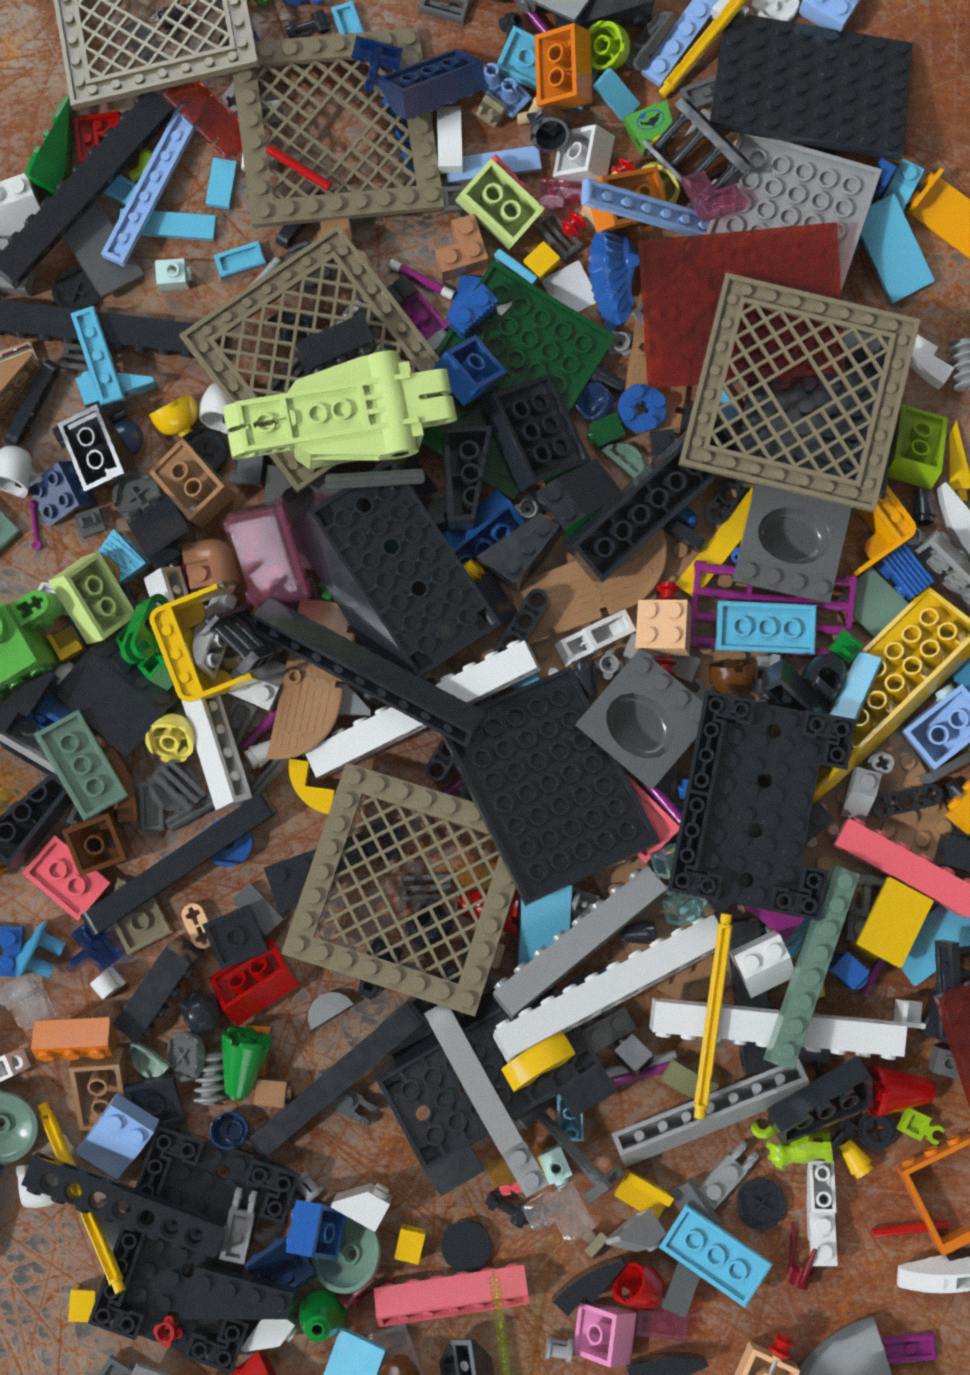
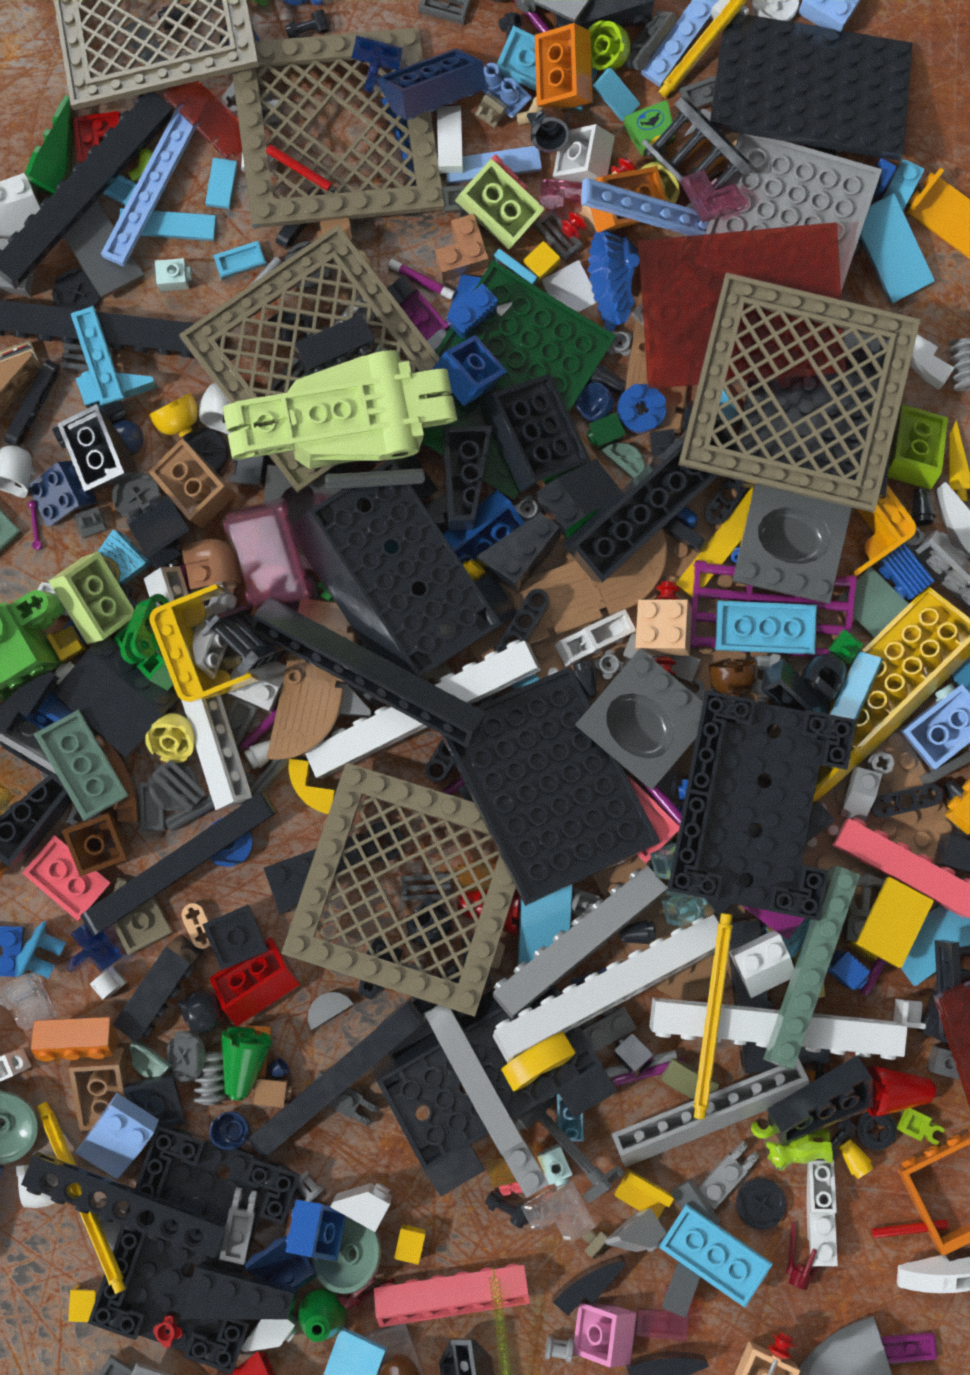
(264, 912): dark grey tile -> none
(278, 1068): none -> dark blue hinge
(347, 18): medium azure tile -> none
(465, 1245): black tile -> none
(643, 1283): red piece -> none

